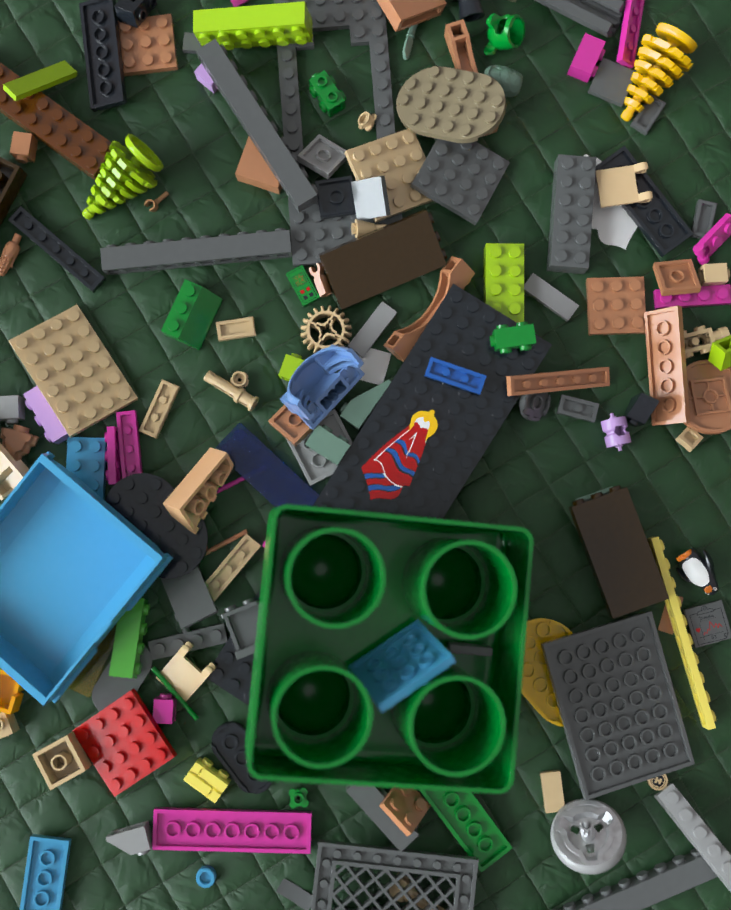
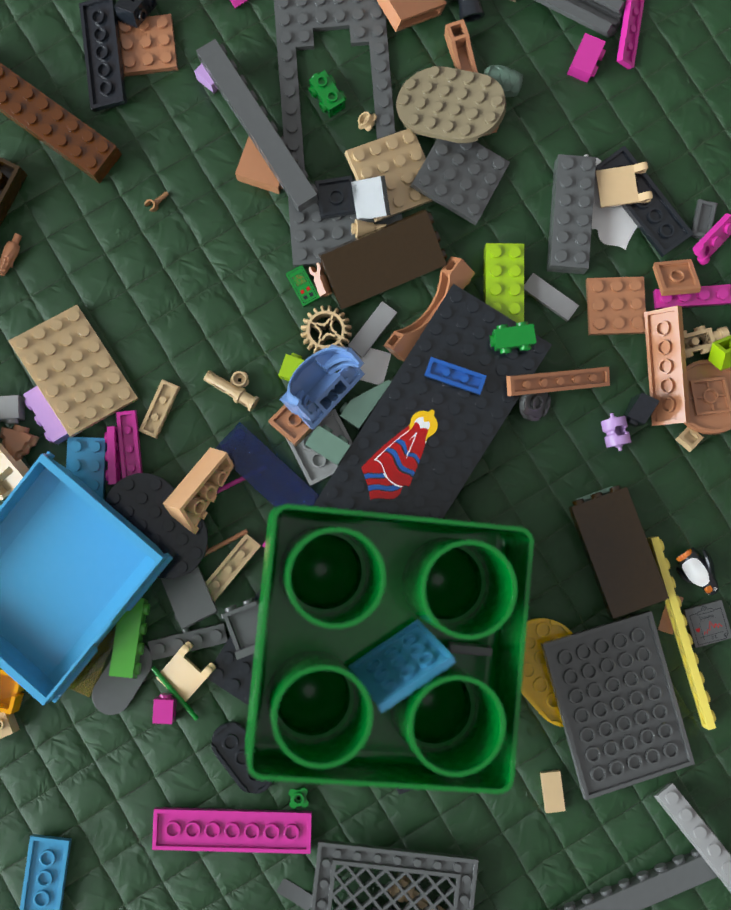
(23, 147): nougat brick -> none
(39, 80): lime tile -> none
(57, 249): black plate -> none
(62, 760): tan brick -> none
(123, 175): lime plant -> none
(124, 742): plate -> none
(132, 838): light grey slope -> none
(190, 43): dark grey tile -> none
(192, 314): green slope -> none
(196, 252): dark grey brick -> none
(206, 876): dark azure tile -> none
(207, 779): light yellow brick -> none
(236, 329): tan tile -> none
(254, 25): lime brick -> none
(322, 156): light grey plate -> none
(369, 800): dark grey brick -> none
(405, 808): nougat plate -> none
(409, 41): sand green piece -> none
(469, 825): green plate -> none
(504, 32): green piece -> none
(572, 848): flat silver wheel -> none
(577, 408): dark grey plate -> none
(611, 82): dark grey tile -> none
(646, 118): dark grey tile -> none
(658, 783): tan tile -> none
(659, 63): yellow plant -> none
(713, 274): tan brick -> none

